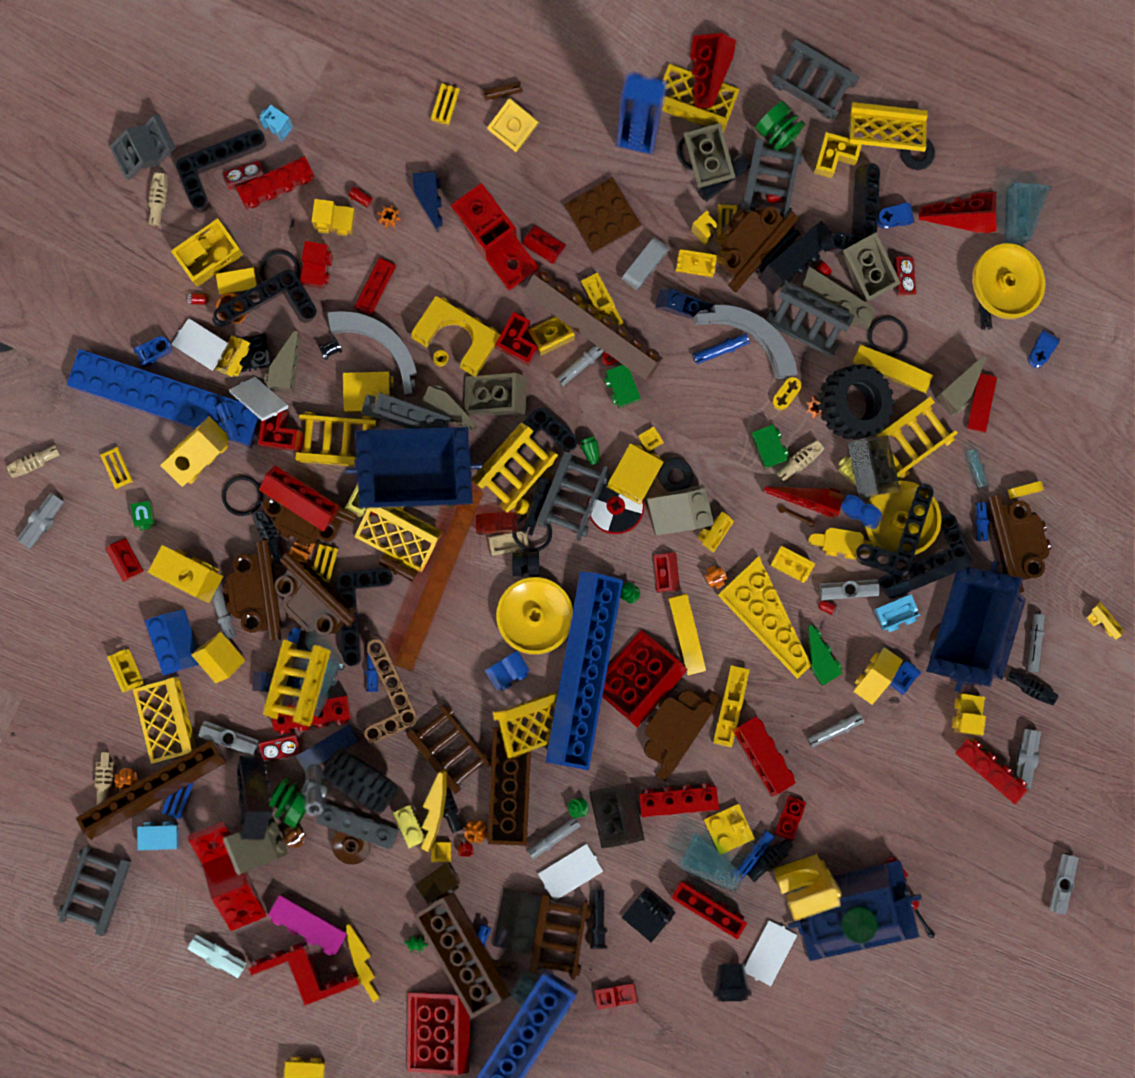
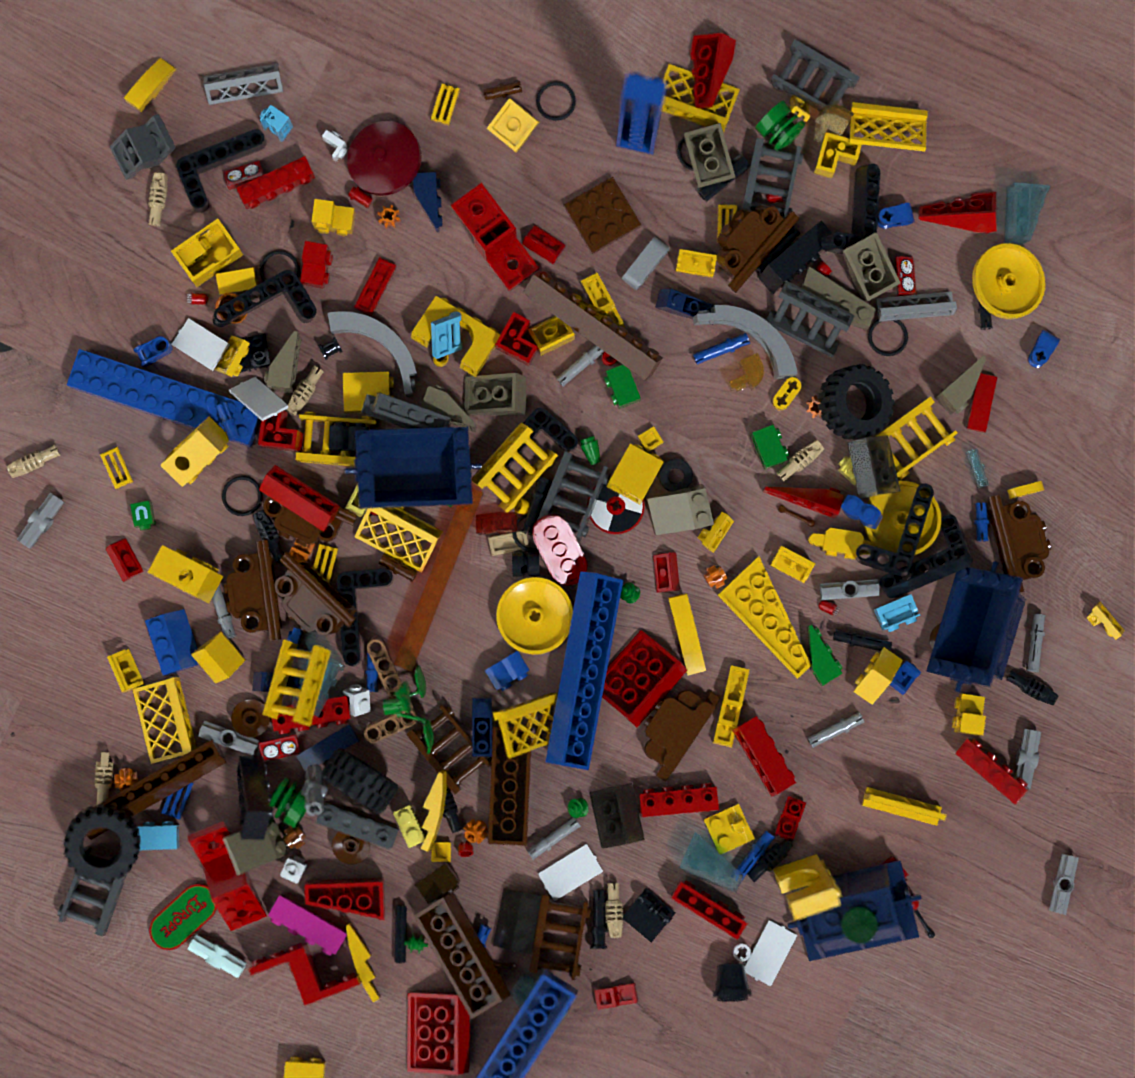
(95, 868): none -> black tyre
(149, 84): none -> yellow slope
(182, 917): none -> green tile
(239, 78): none -> light grey fence
(246, 709): none -> reddish brown dish
(294, 869): none -> white bracket
(304, 391): none -> tan hinge
(334, 140): none -> white bracket
(343, 437): none -> black brick
(354, 896): none -> red wedge
(359, 699): none -> white bracket
(384, 158): none -> dark red dish
(400, 933): none -> black axle
(403, 703): none -> green plant
(442, 335): none -> medium azure plate
(482, 727): none -> dark blue slope
(551, 117): none -> black tyre
(559, 549): none -> tile
(614, 912): none -> tan hinge
(702, 229): yellow hinge -> none
(735, 952): none -> white bush
(753, 373): none -> clear yellow brick
(799, 106): none -> yellow tile
(833, 118): none -> clear yellow brick
(853, 638): none -> black pin
(894, 369): yellow slope -> none
(902, 806): none -> yellow fence
(915, 310): none -> light grey fence
(921, 164): black tyre -> none

